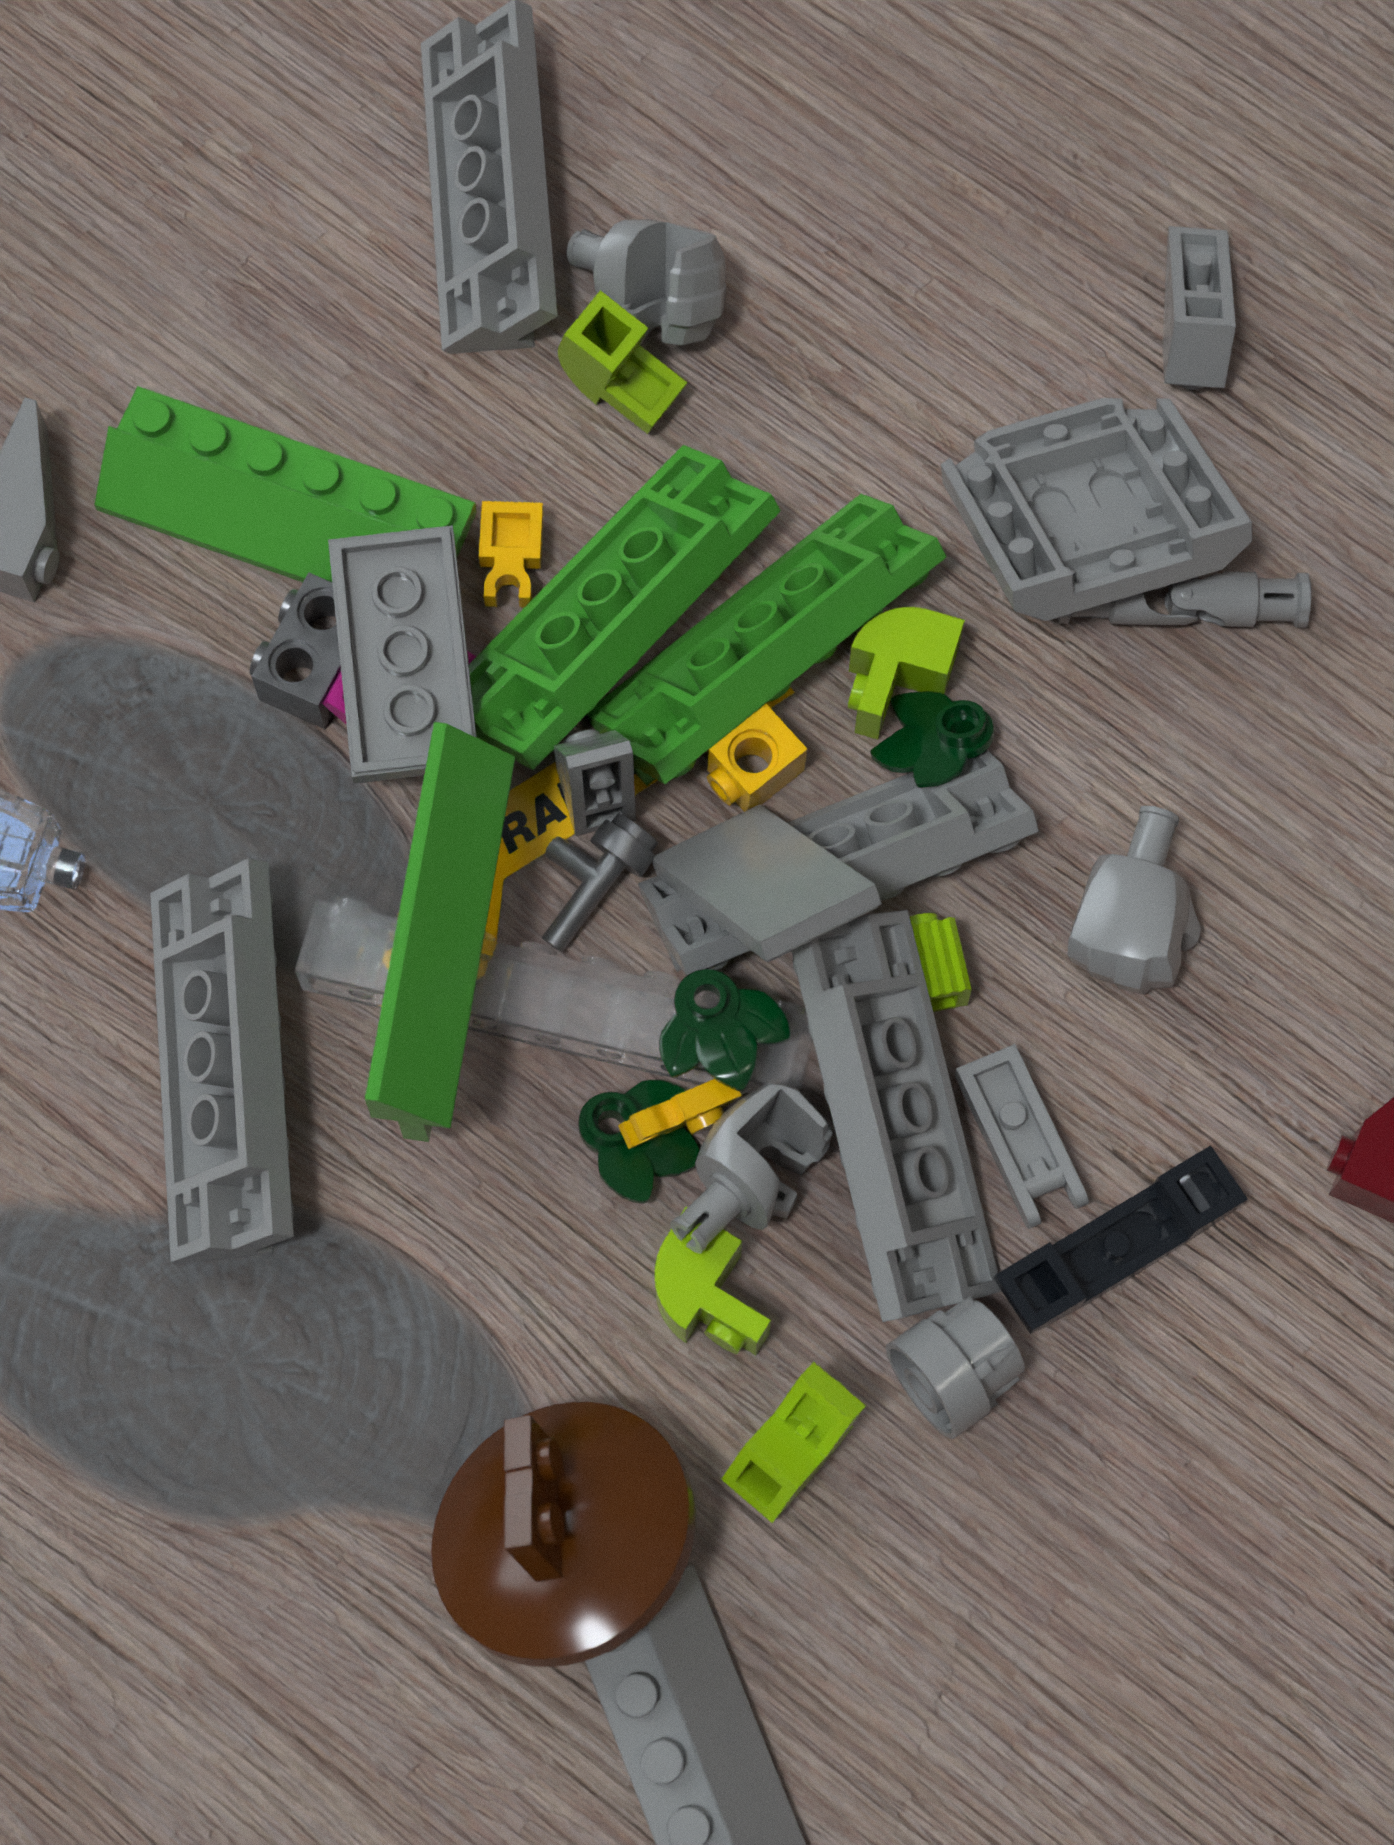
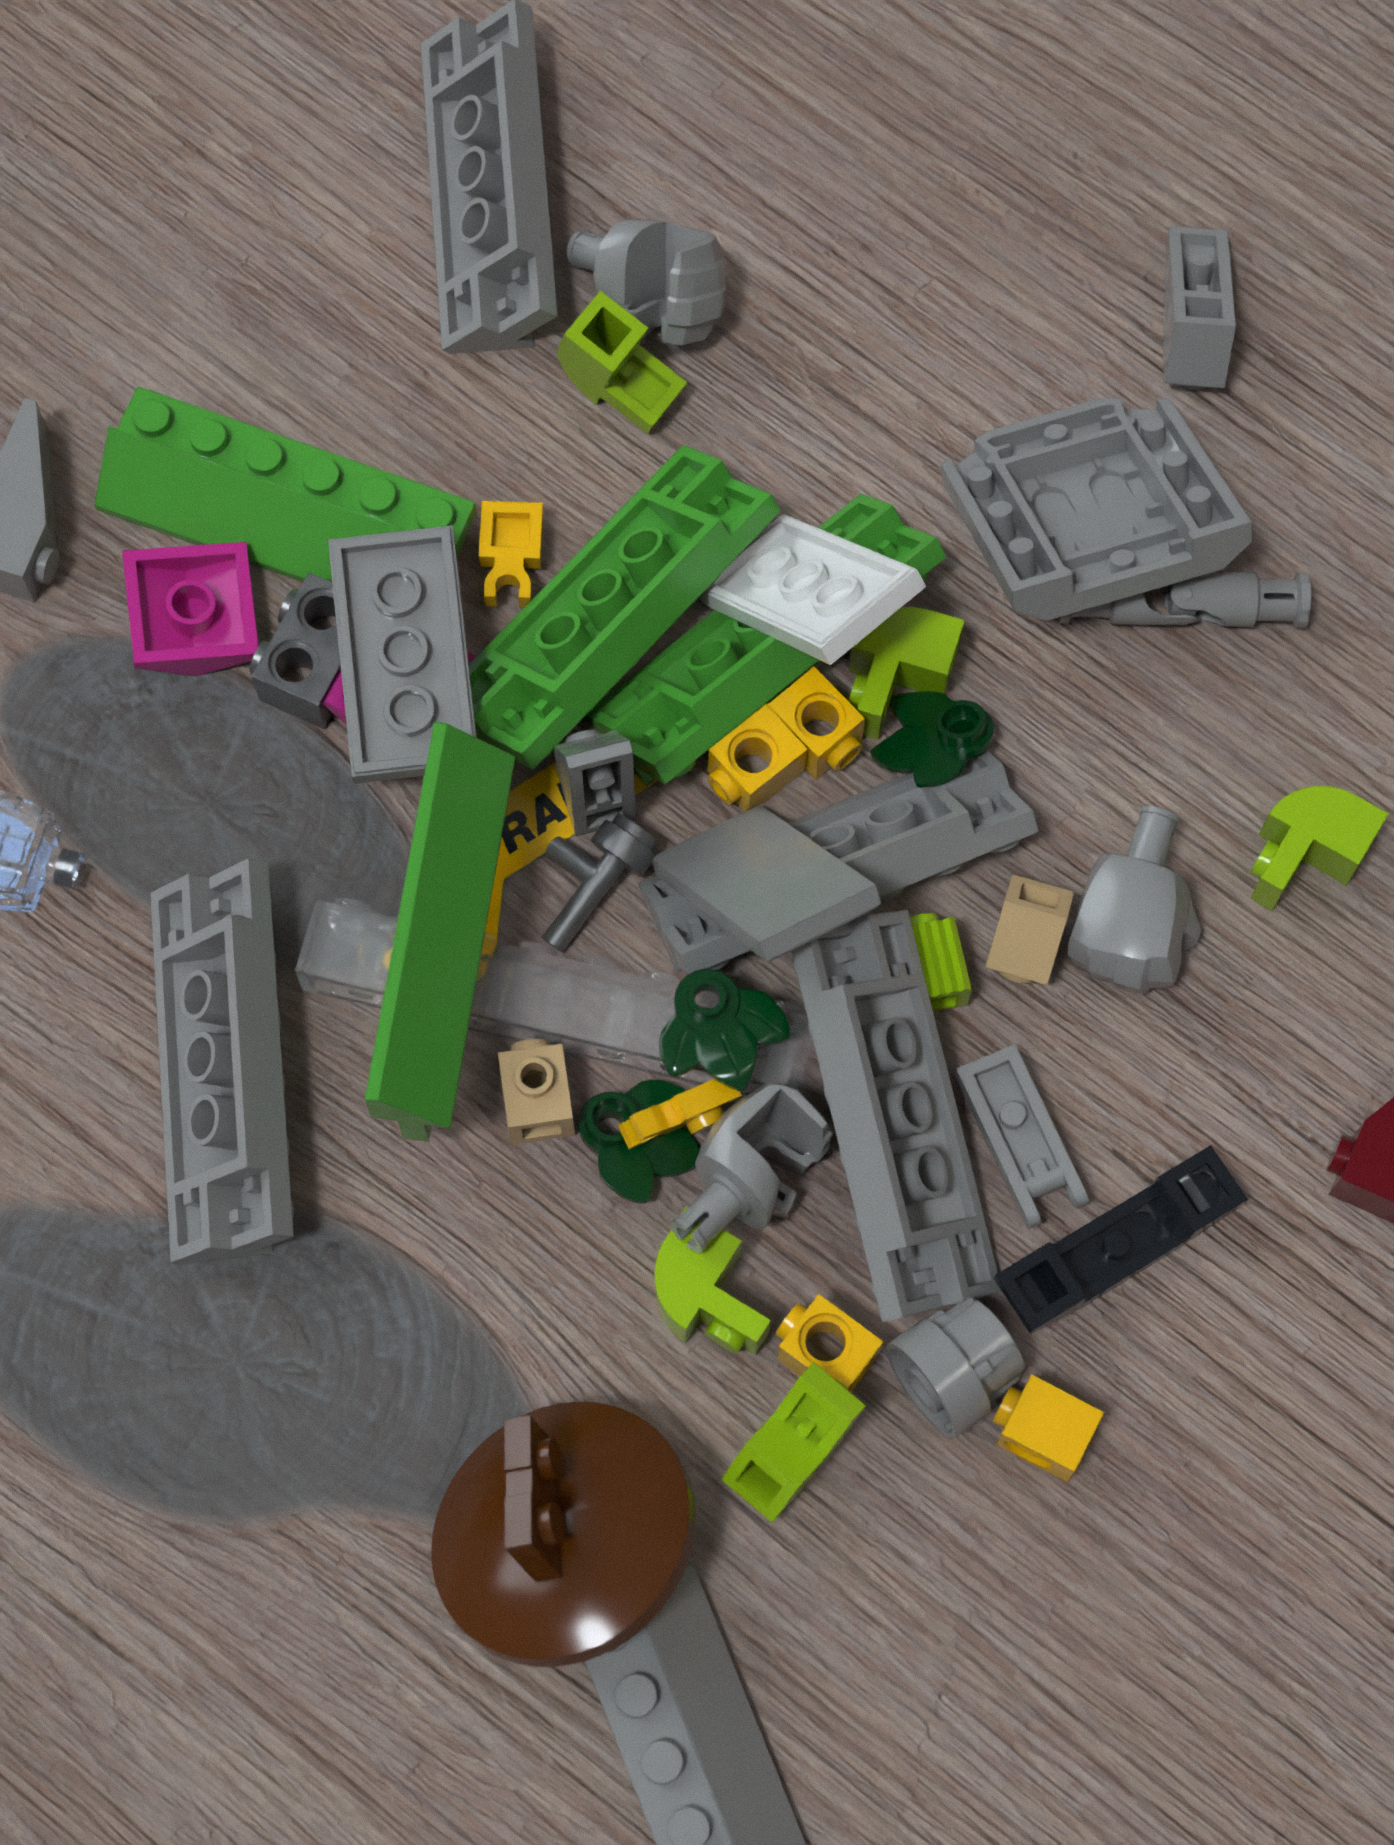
(190, 607): none -> dark pink slope
(536, 1091): none -> tan brick
(811, 588): none -> white tile
(817, 699): none -> yellow brick
(859, 1344): none -> yellow brick
(1029, 930): none -> tan brick
(1046, 1426): none -> yellow brick
(1318, 827): none -> lime brick

